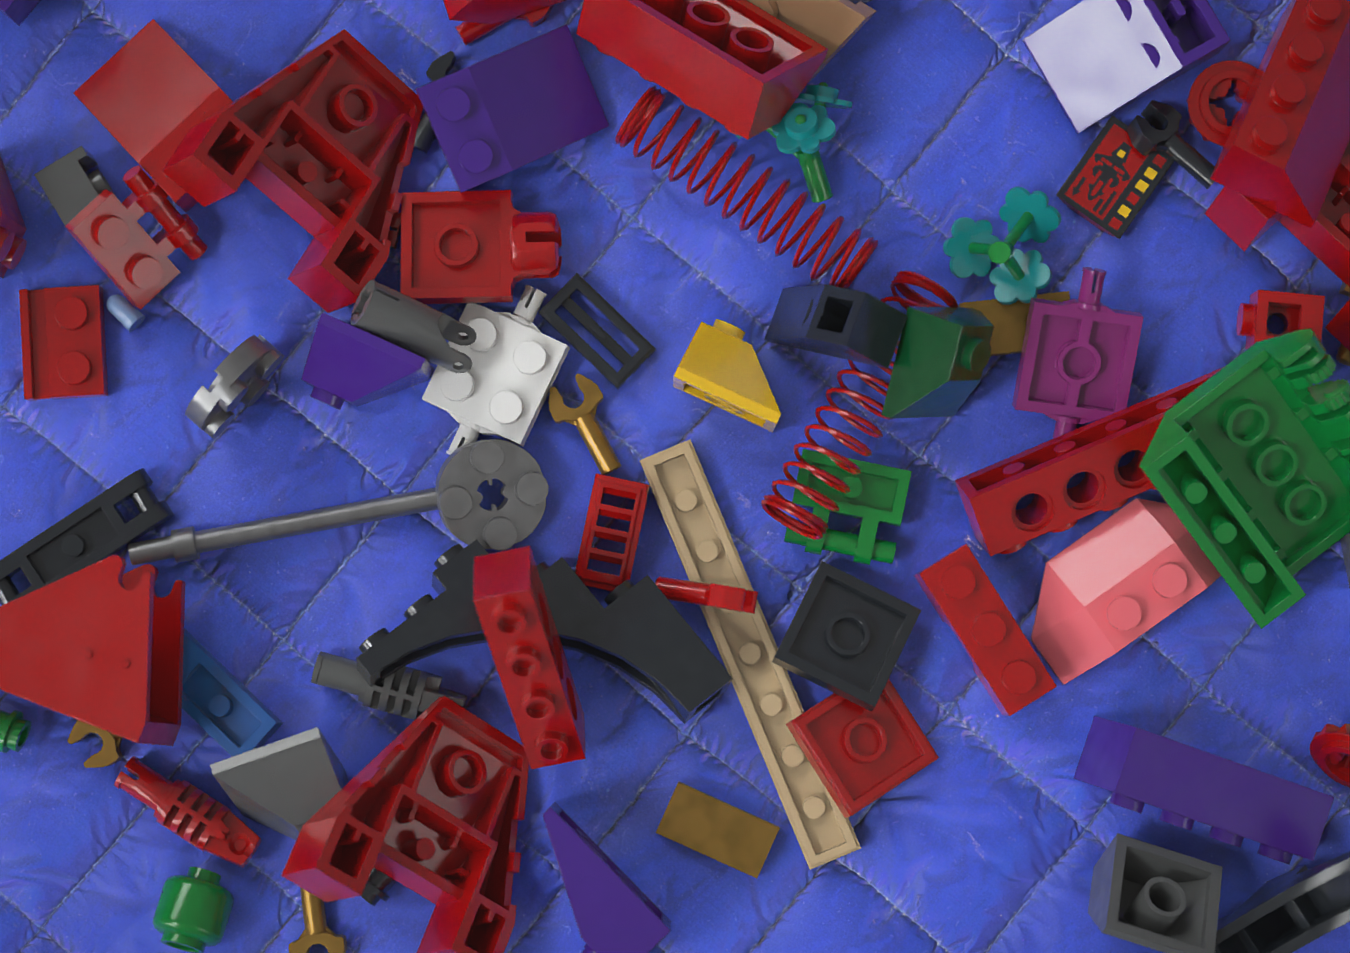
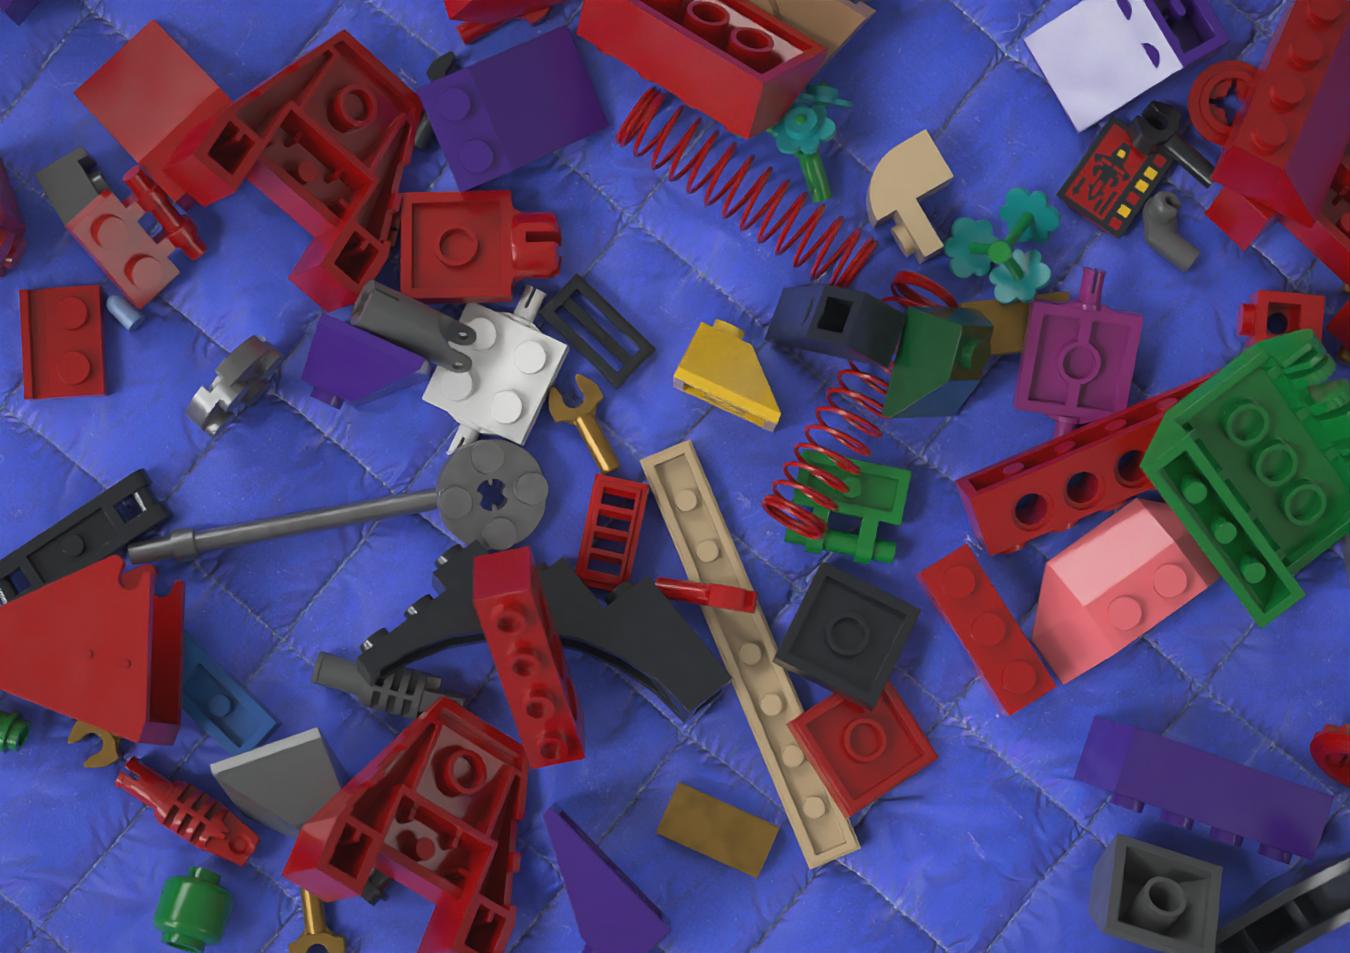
(898, 185): none -> tan brick
(1162, 230): none -> dark grey arm

